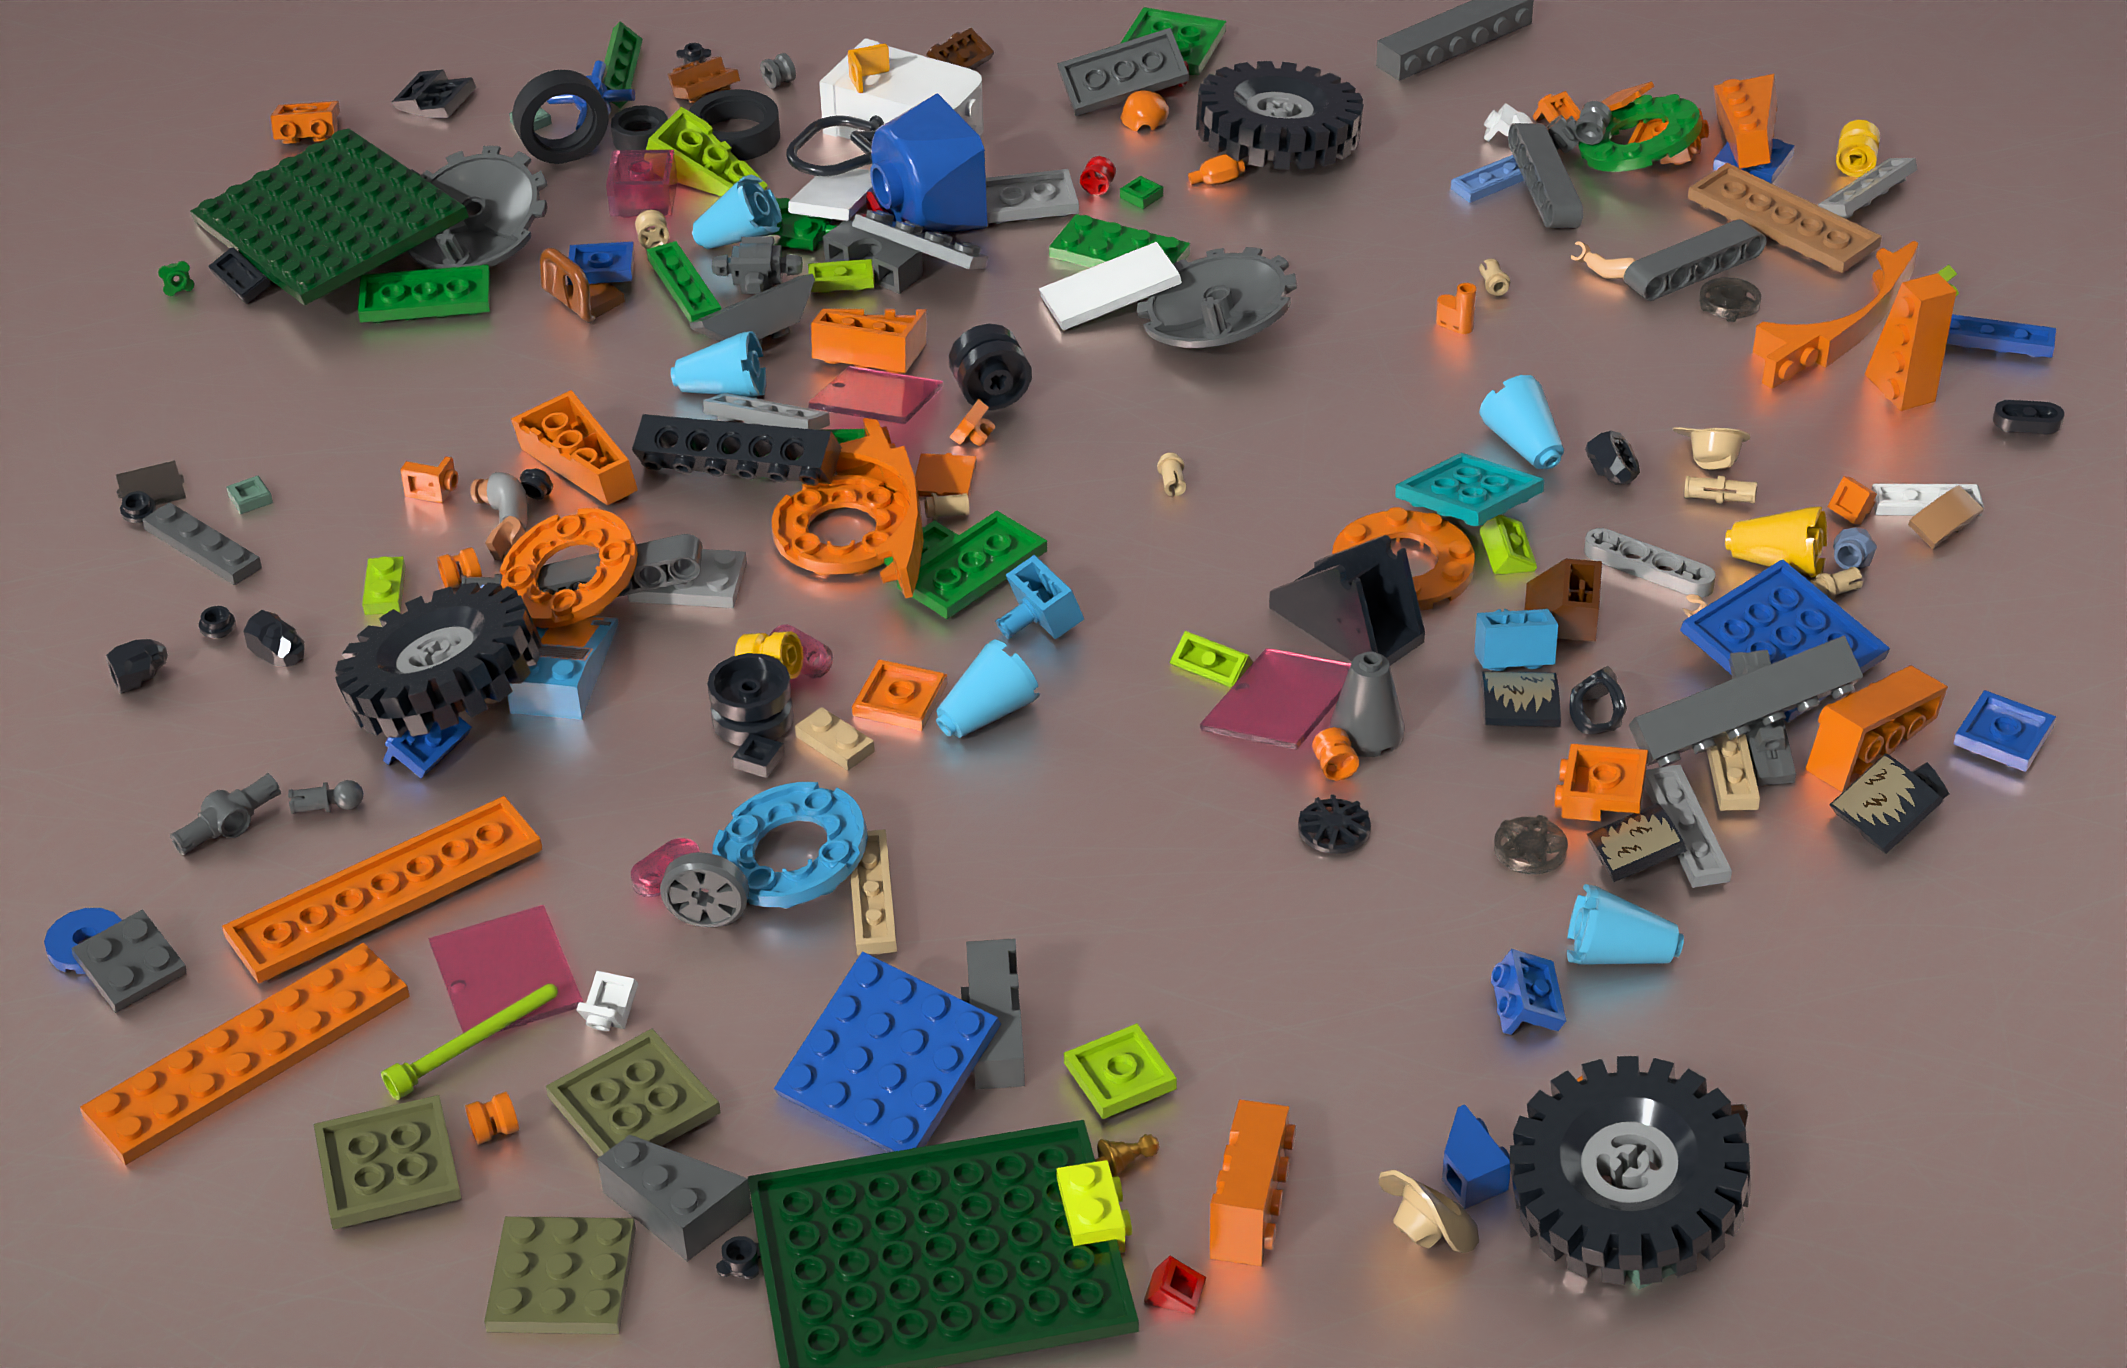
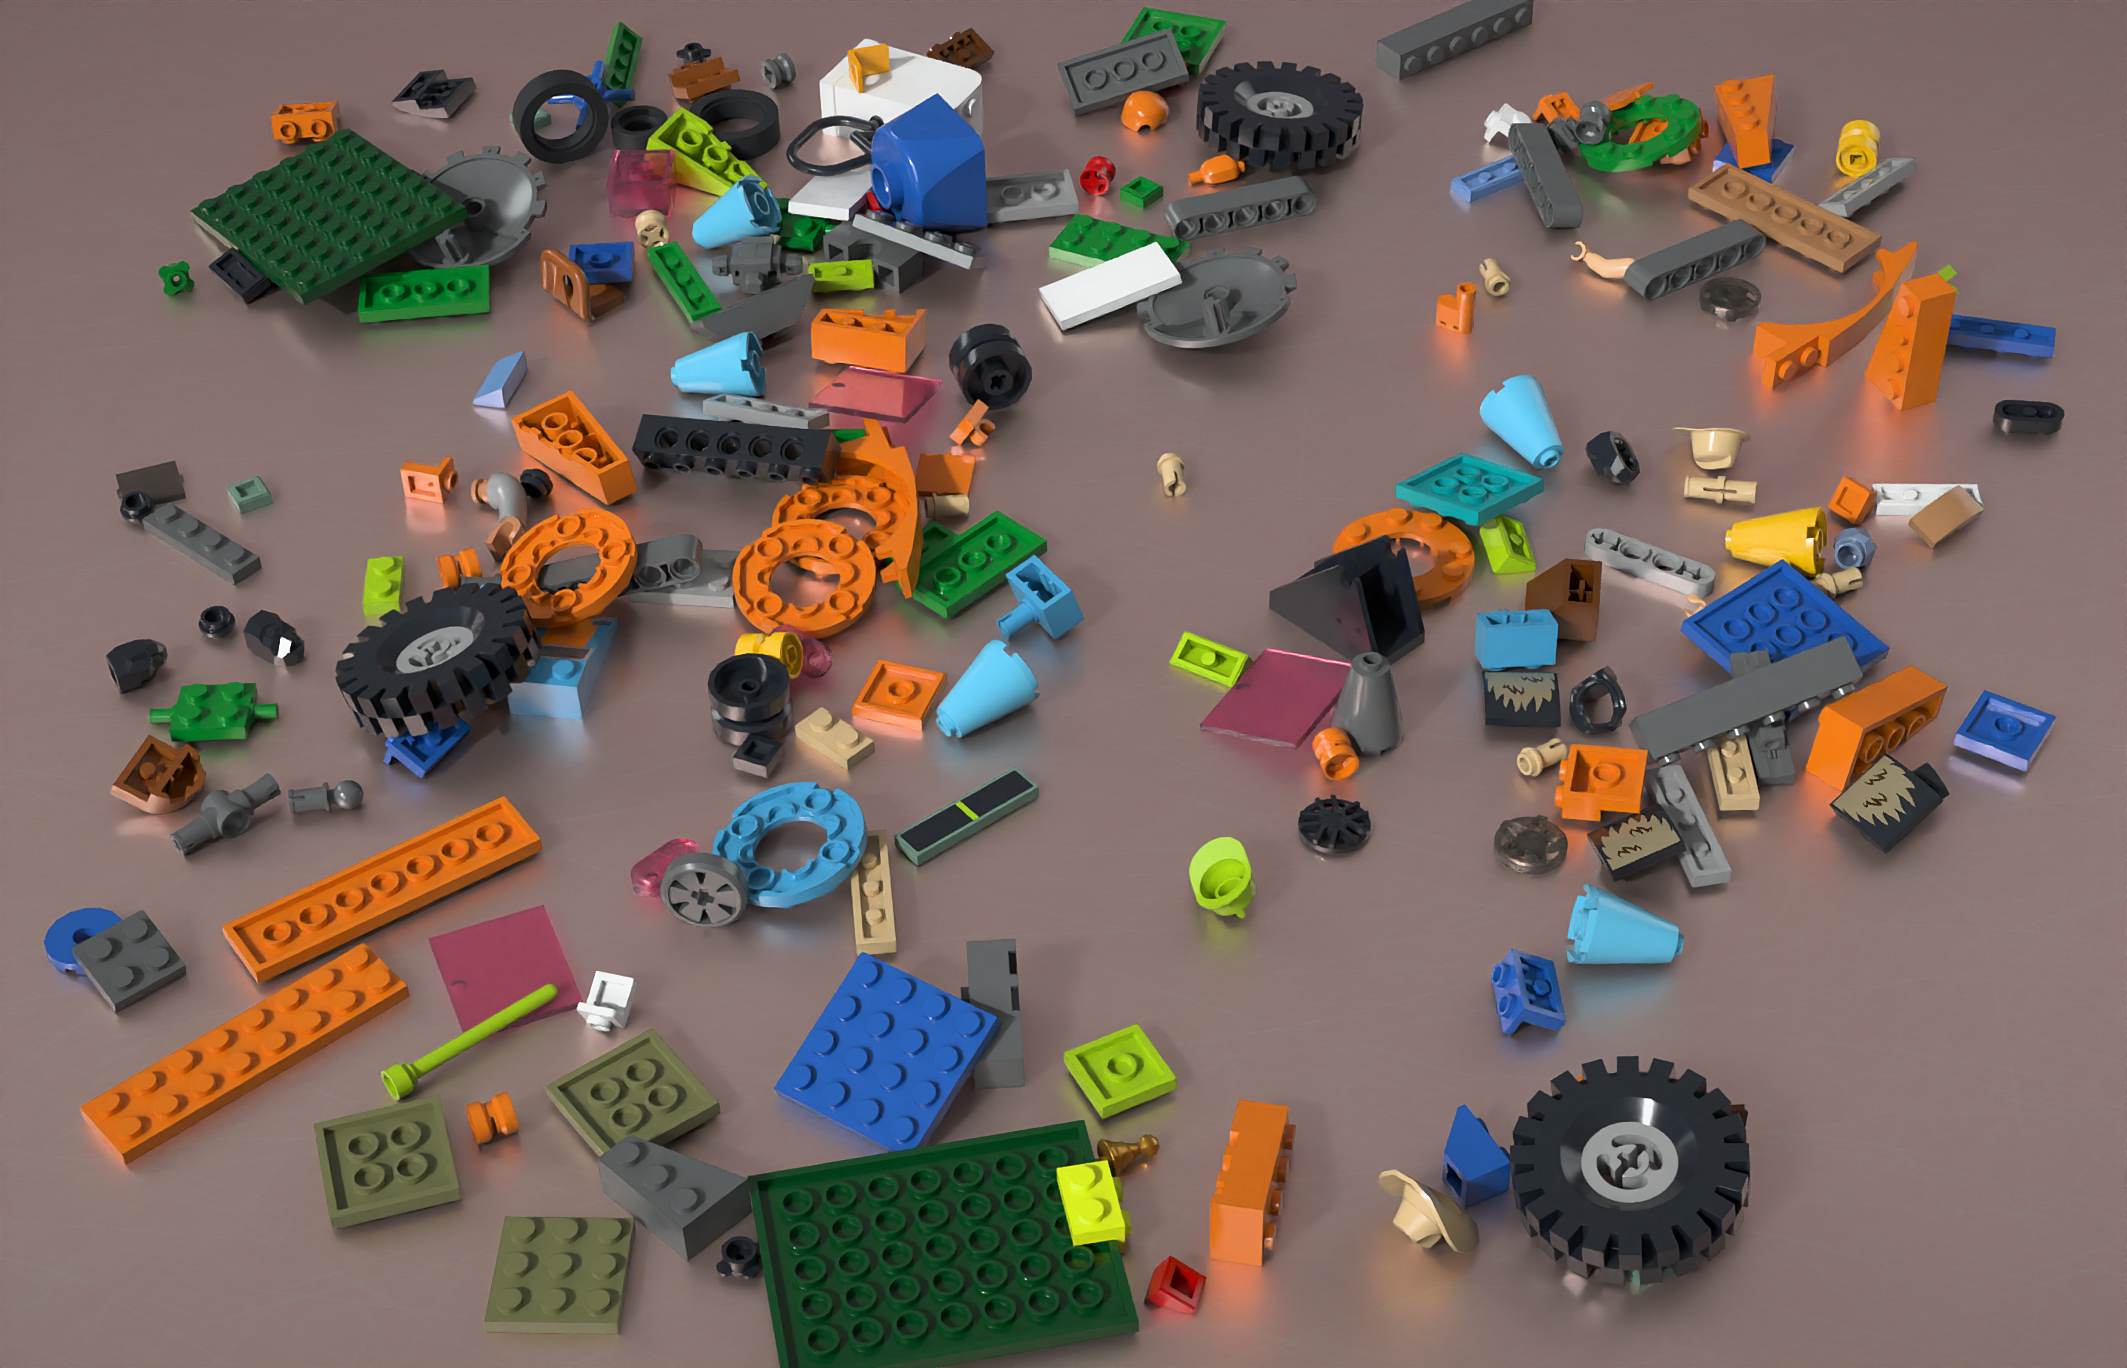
(160, 777): none -> dark orange slope
(214, 712): none -> green plate
(502, 381): none -> medium blue slope
(796, 539): none -> orange plate
(966, 816): none -> tile
(1223, 877): none -> lime piece
(1240, 208): none -> dark grey beam
(1534, 760): none -> tan pin

